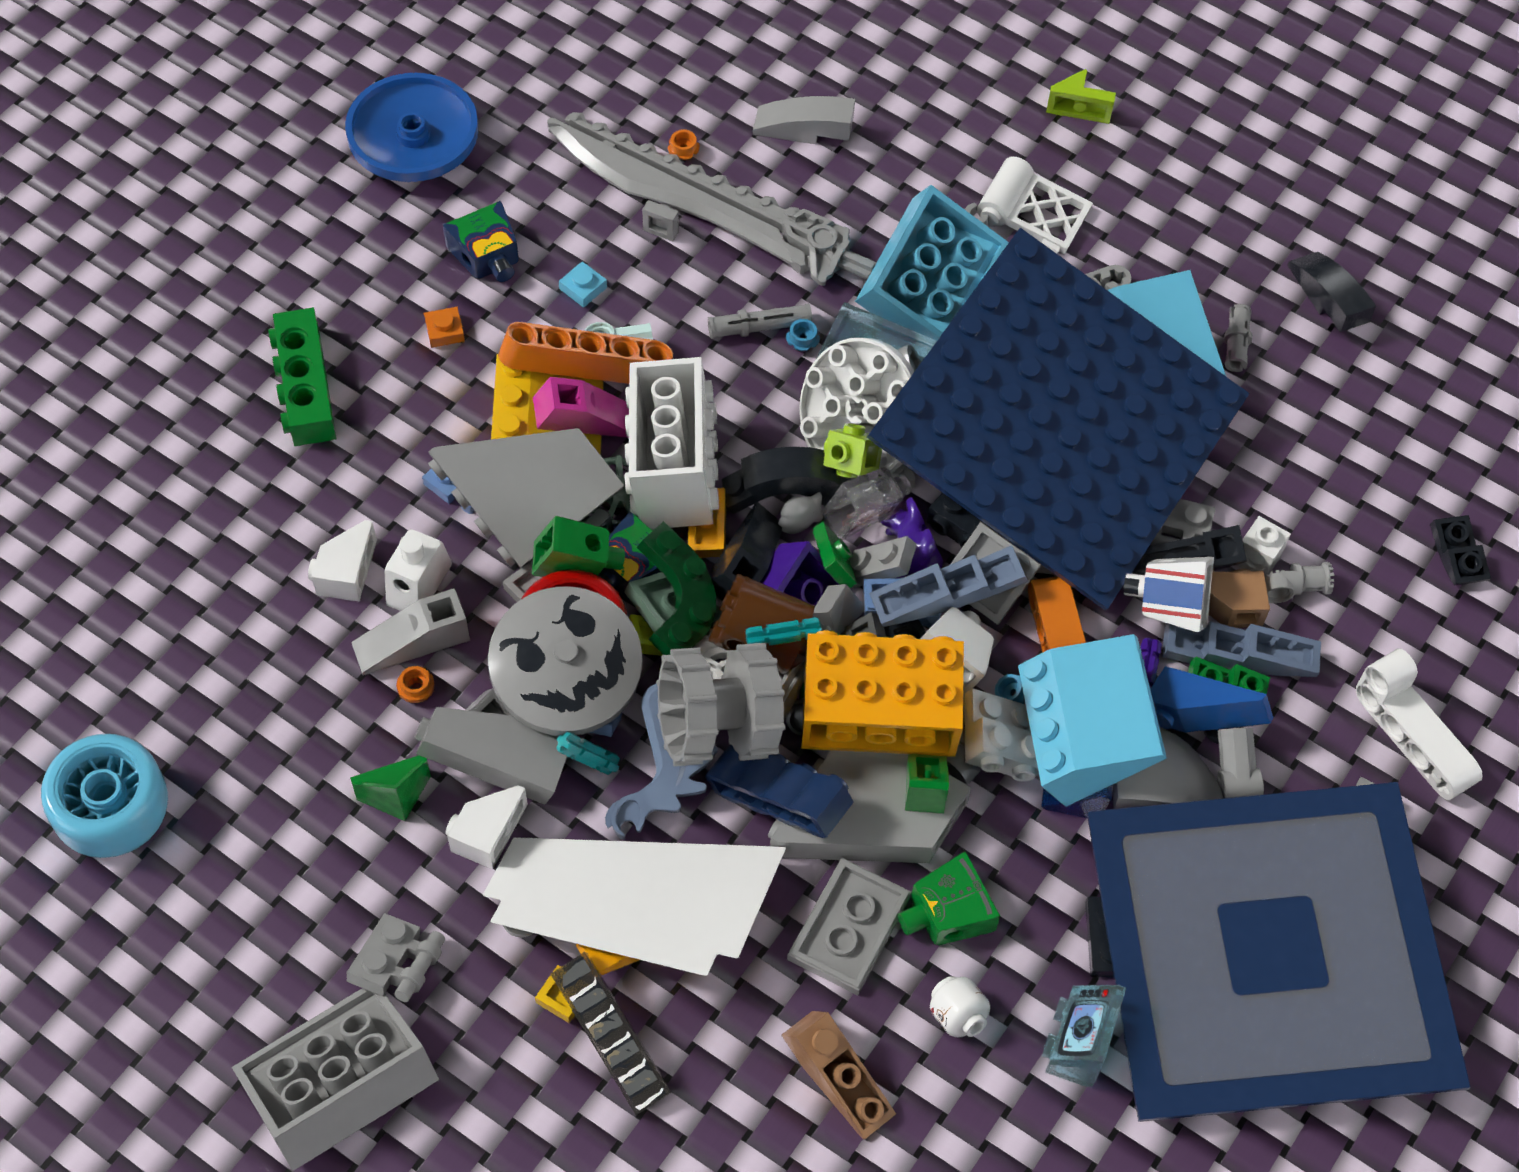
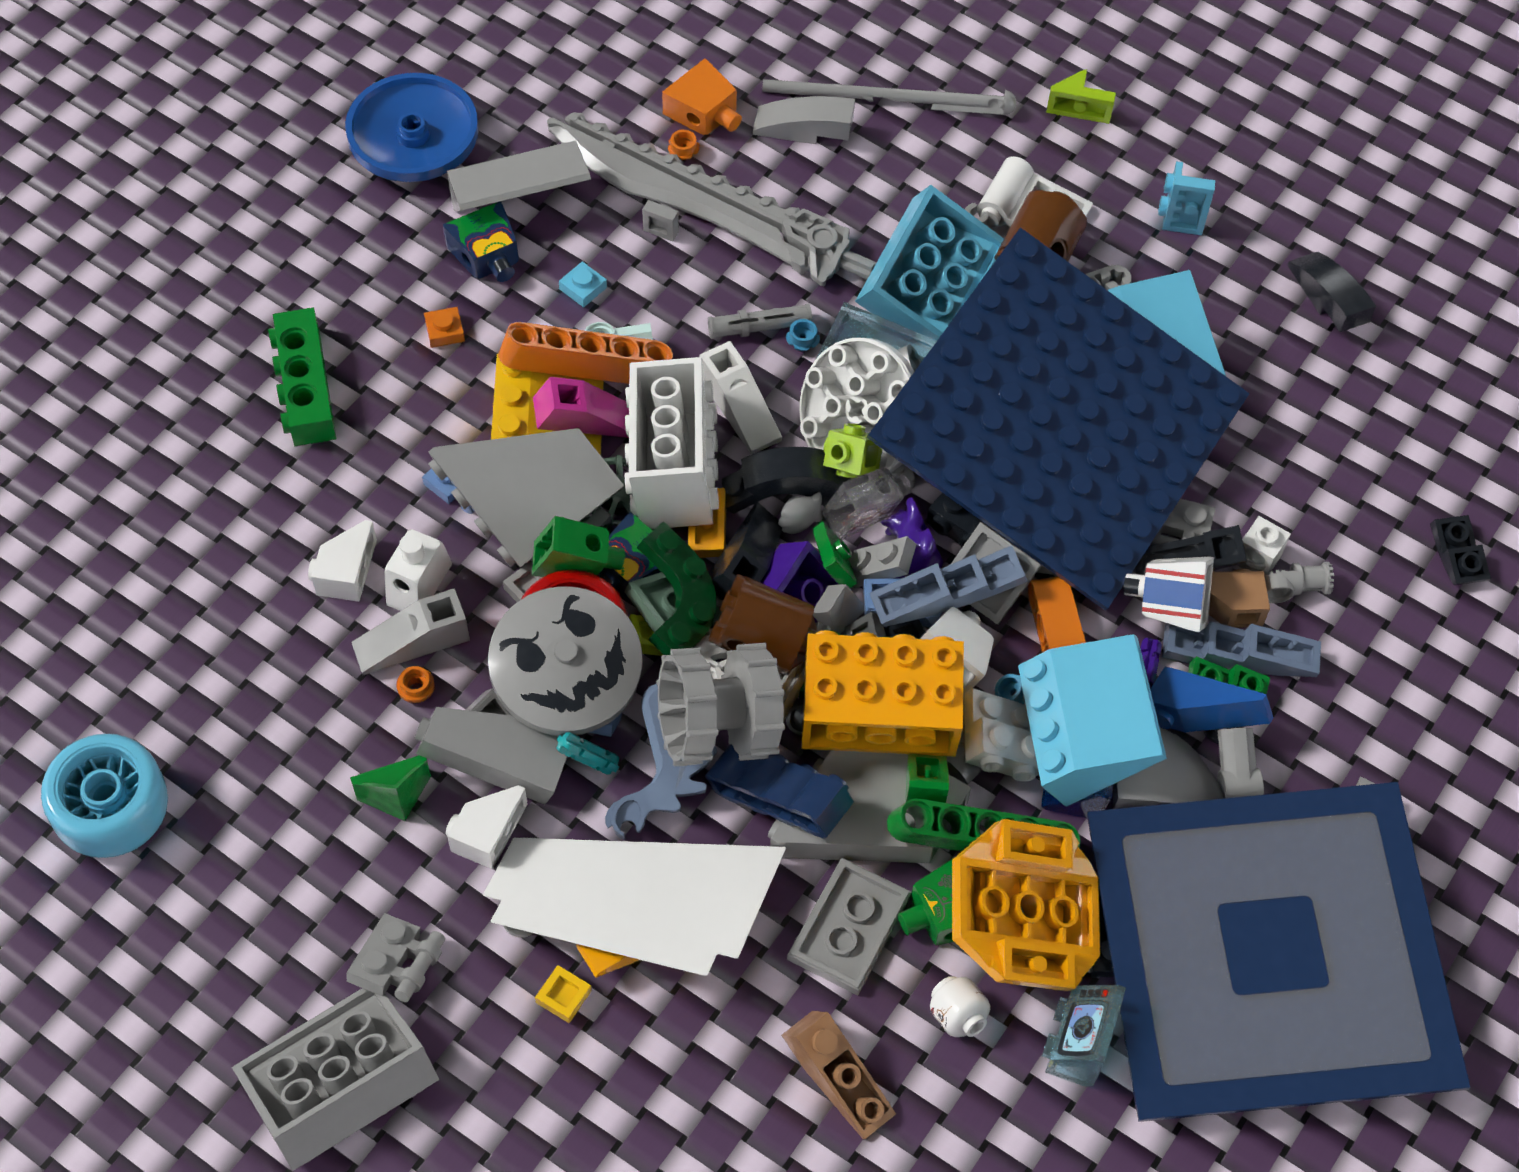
(517, 175): none -> light grey slope
(611, 1033): tile -> none
(702, 100): none -> orange torso
(740, 397): none -> white slope
(783, 632): teal axle -> none
(941, 100): none -> light grey bar
(963, 819): none -> green beam
(1050, 219): none -> reddish brown cylinder
(1059, 894): none -> light orange piece
(1186, 203): none -> medium azure bracket
(1238, 337): light grey pin -> none
(1414, 726): white beam -> none

